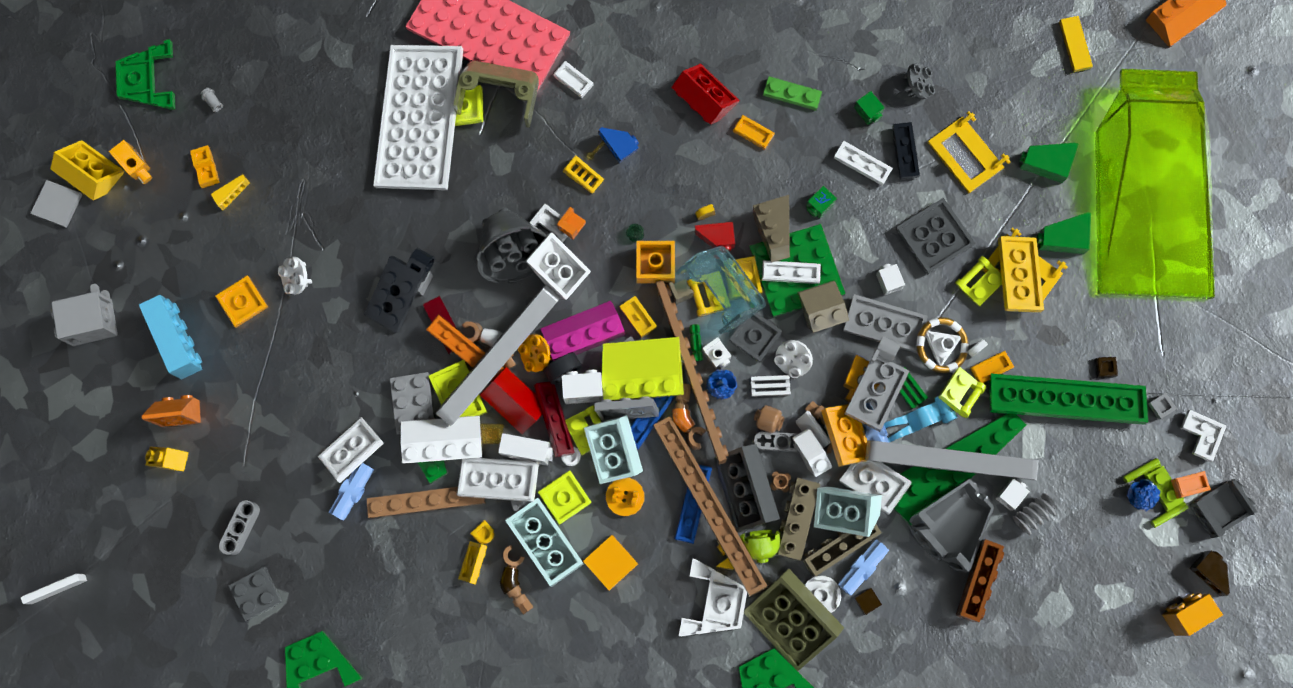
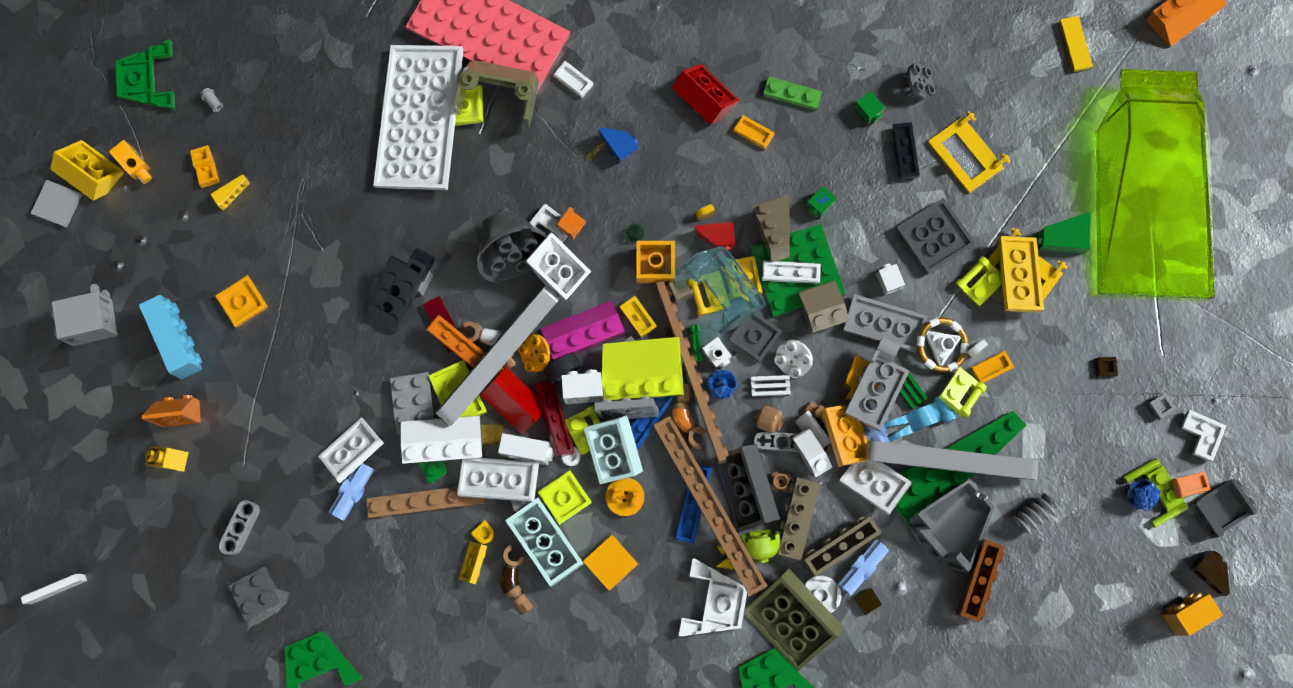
(294, 275): white plate -> none
(582, 165): yellow slope -> none
(846, 510): light aqua slope -> none
(863, 163): white plate -> none
(1012, 494): white brick -> none
(1049, 160): green slope -> none
(1068, 399): green plate -> none

